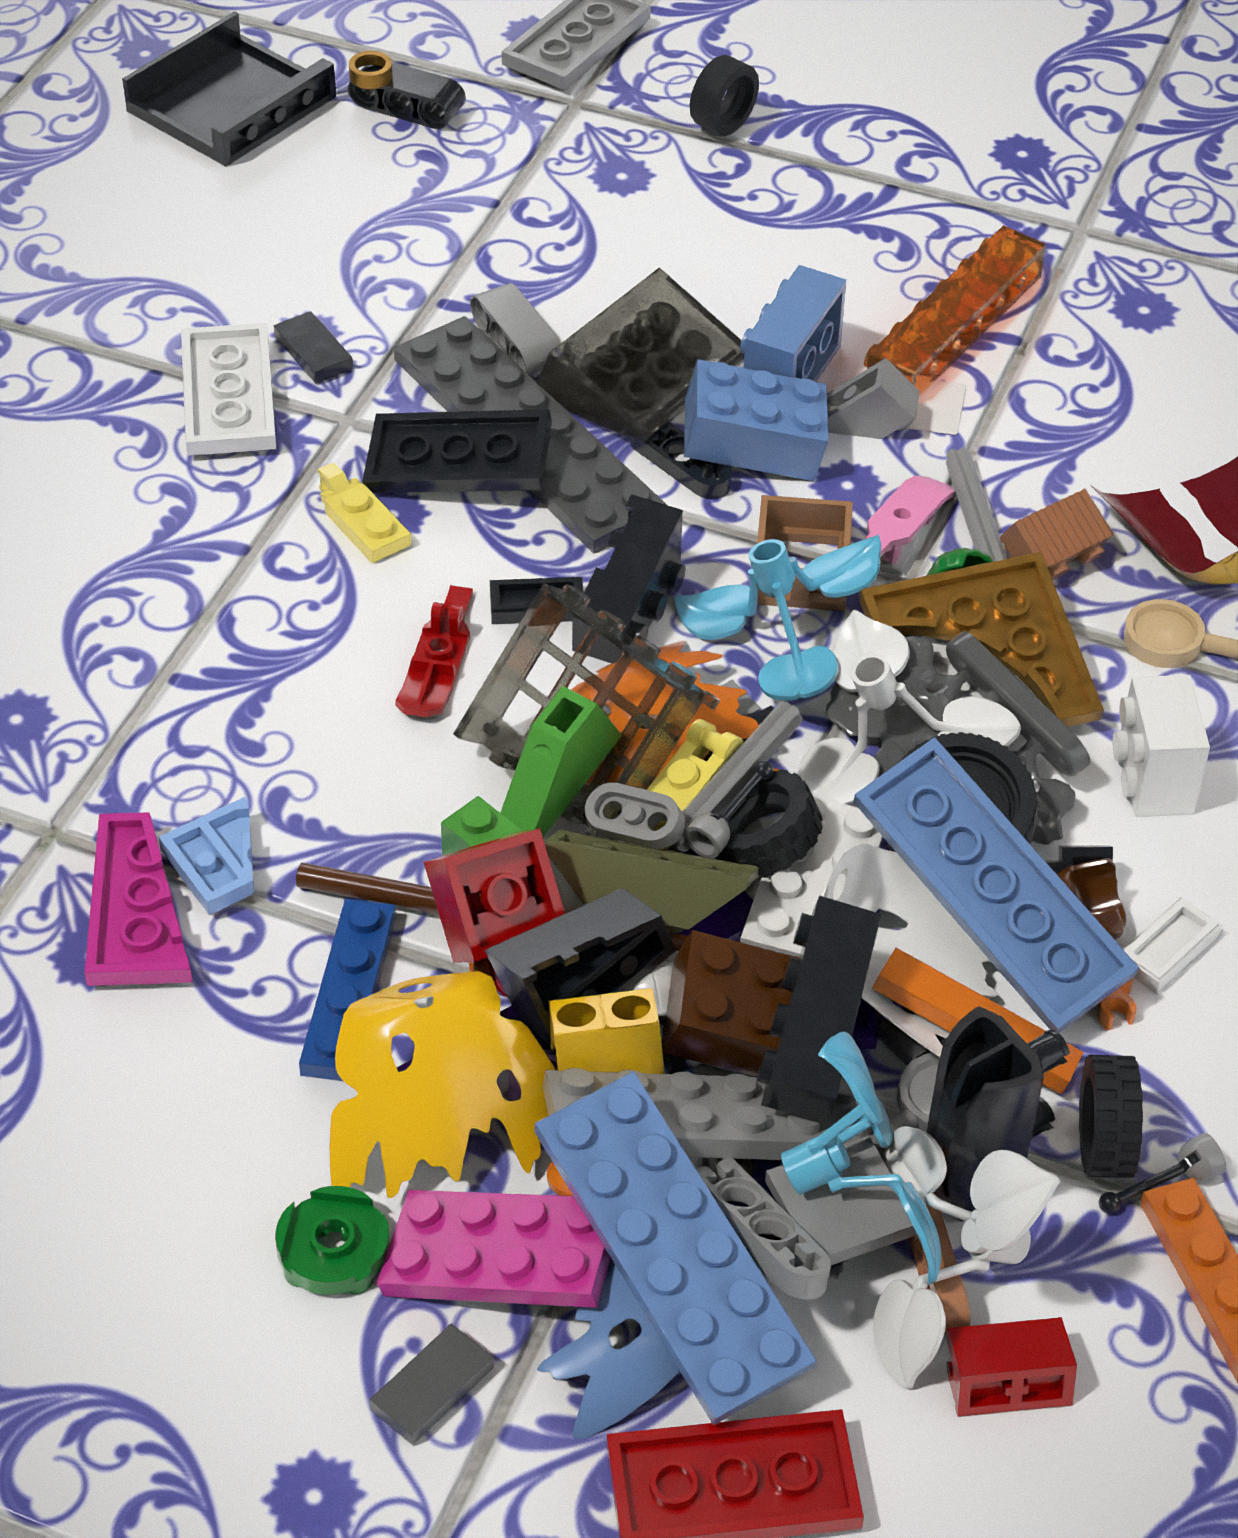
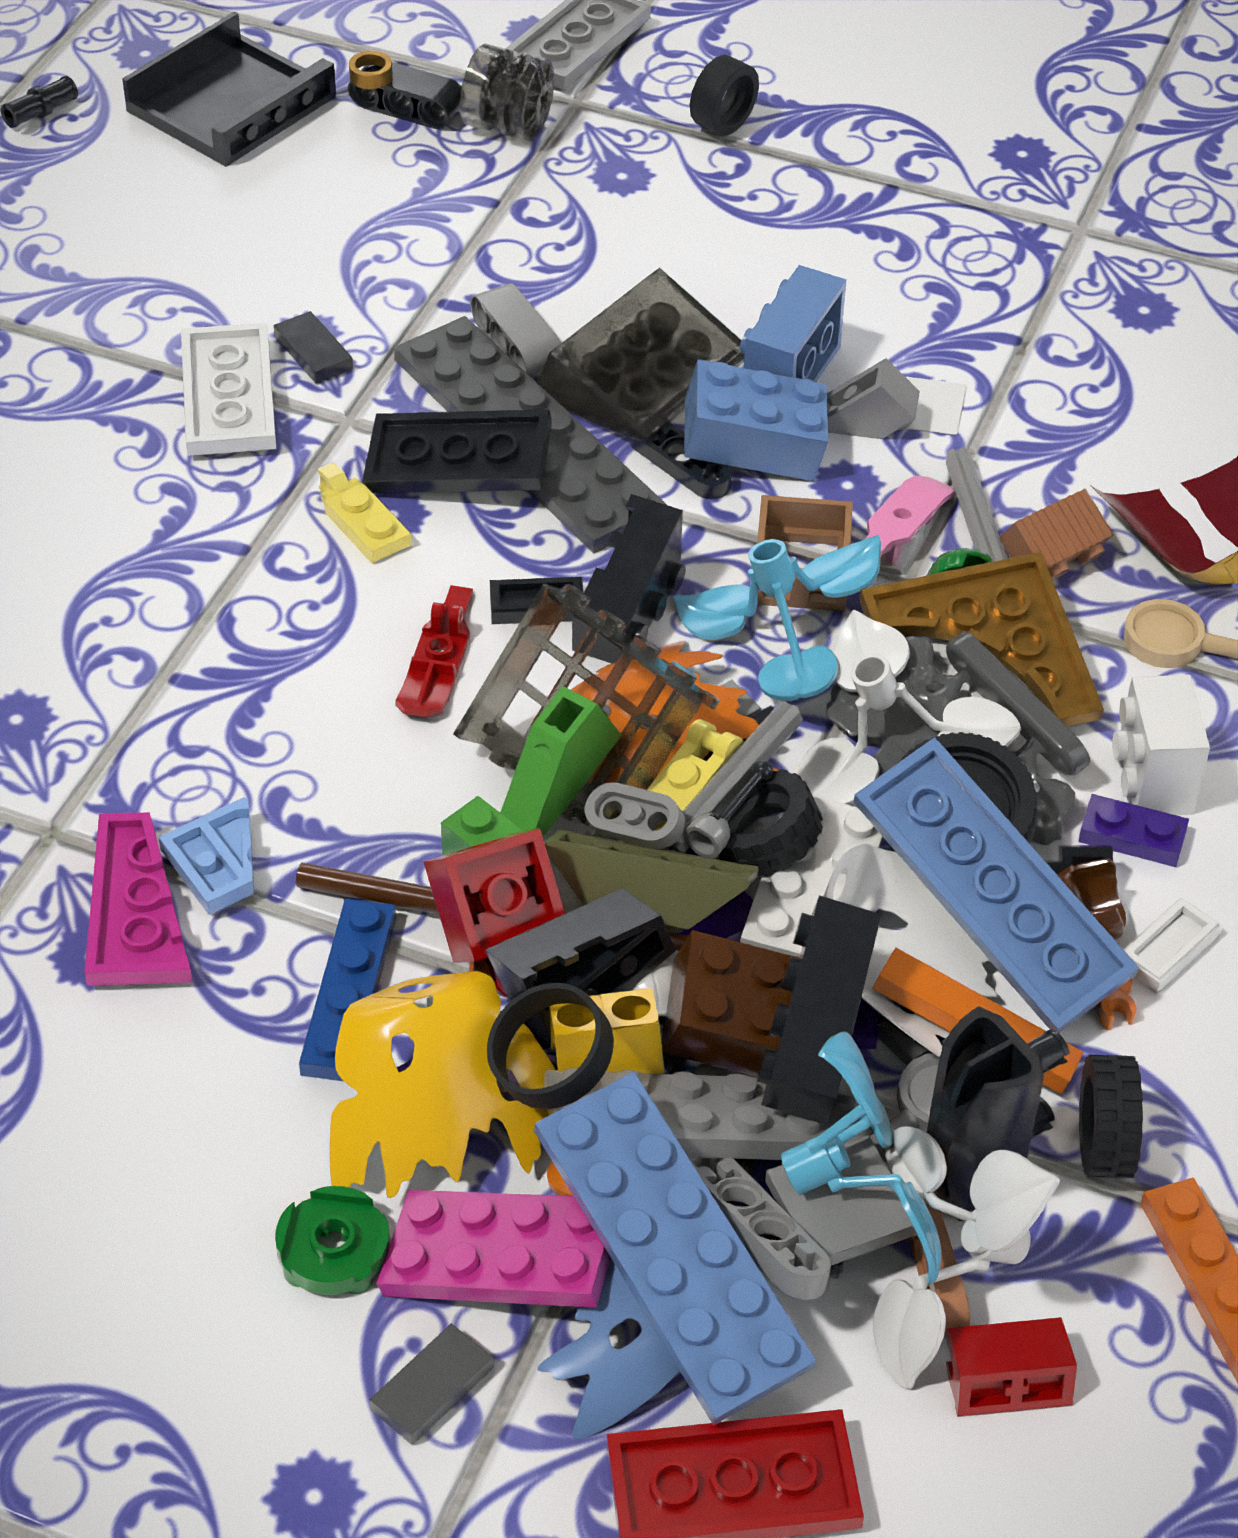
(39, 101): none -> black pin
(507, 92): none -> clear smoke wheel
(520, 1010): none -> black tyre
(961, 307): clear orange brick -> none
(1134, 830): none -> dark purple plate
(1197, 1159): hinge -> none

